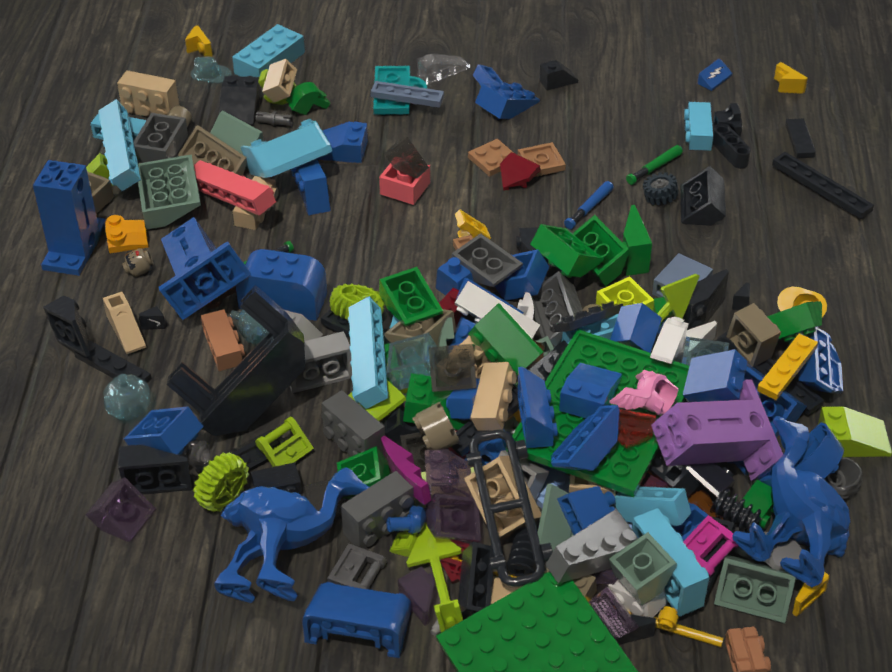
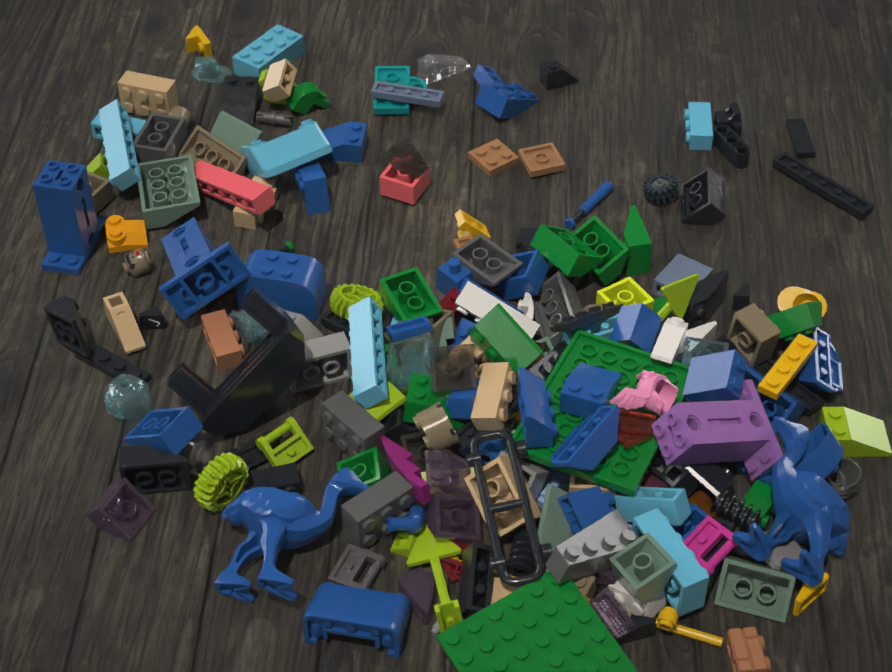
(409, 328): none -> blue tile
(517, 171): dark red slope -> none
(658, 162): green piece -> none
(714, 75): blue slope -> none
(789, 79): yellow slope -> none

